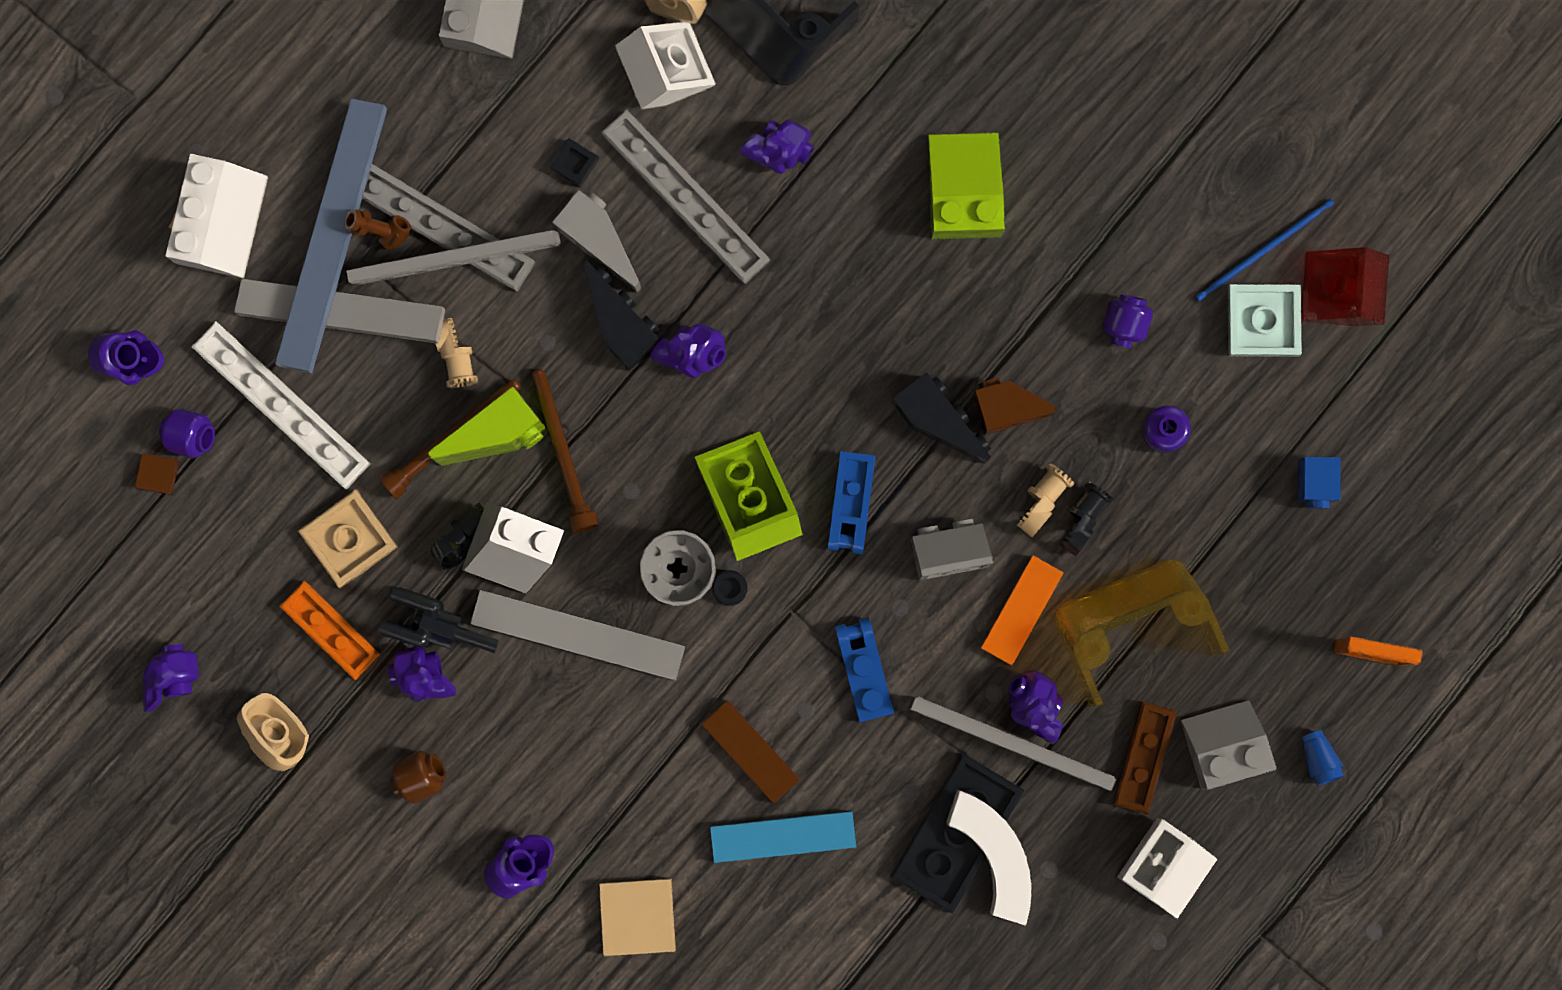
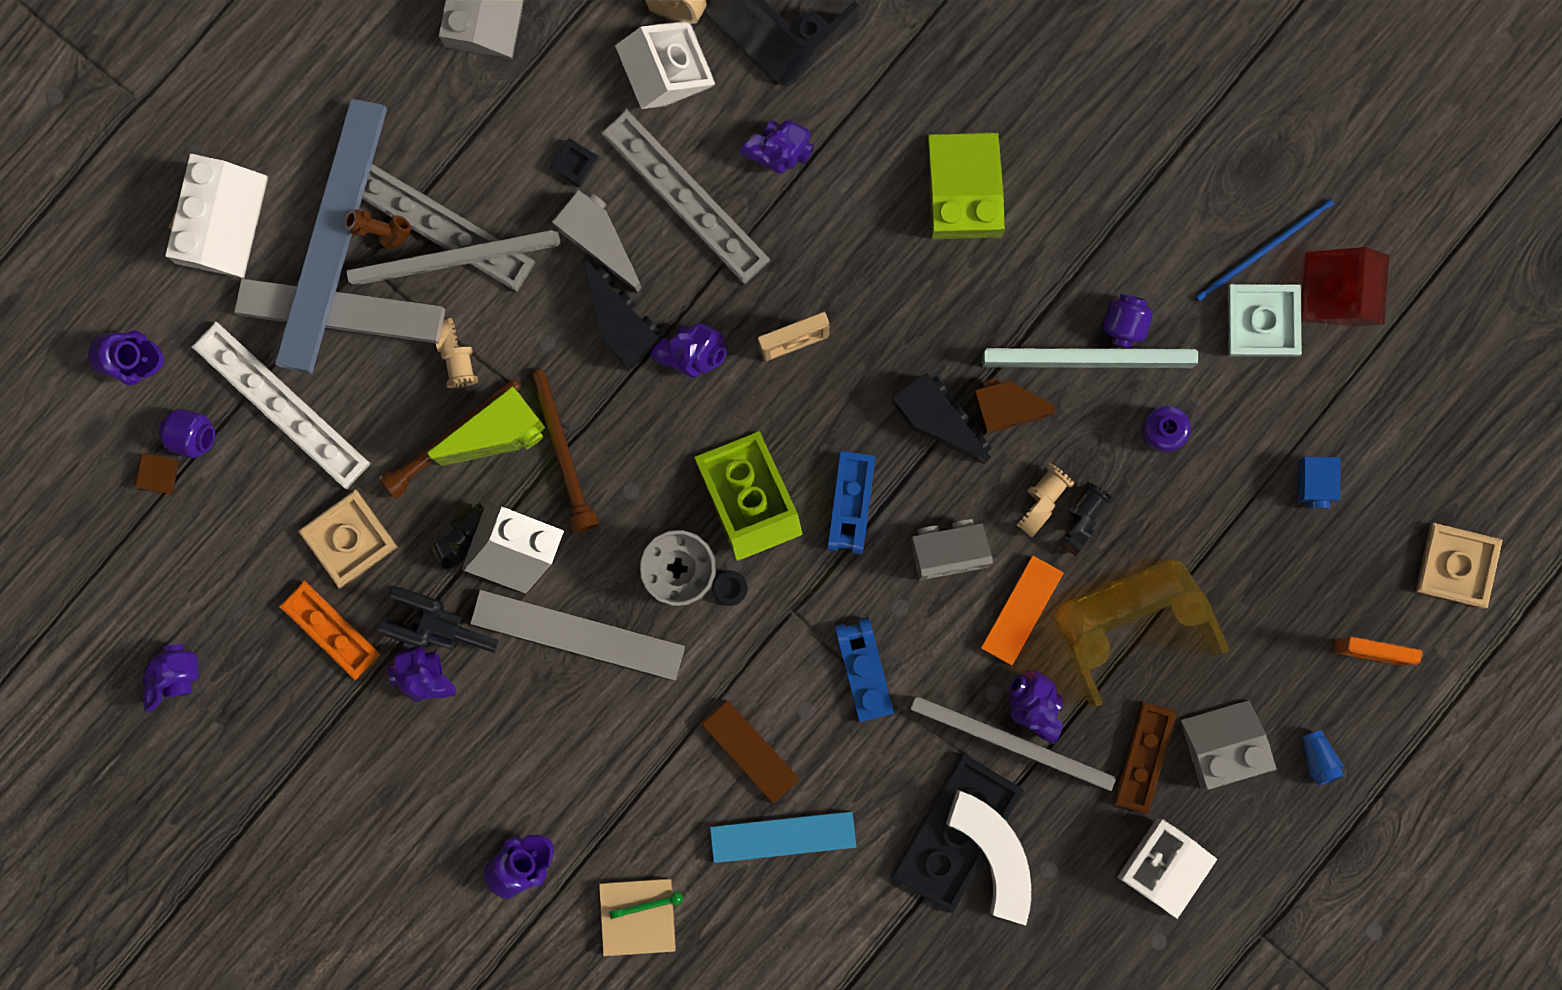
(273, 732): tan piece -> none
(418, 777): reddish brown head -> none
(675, 899): none -> green hinge
(794, 337): none -> tan tile
(1090, 358): none -> light aqua tile
(1458, 565): none -> tan tile

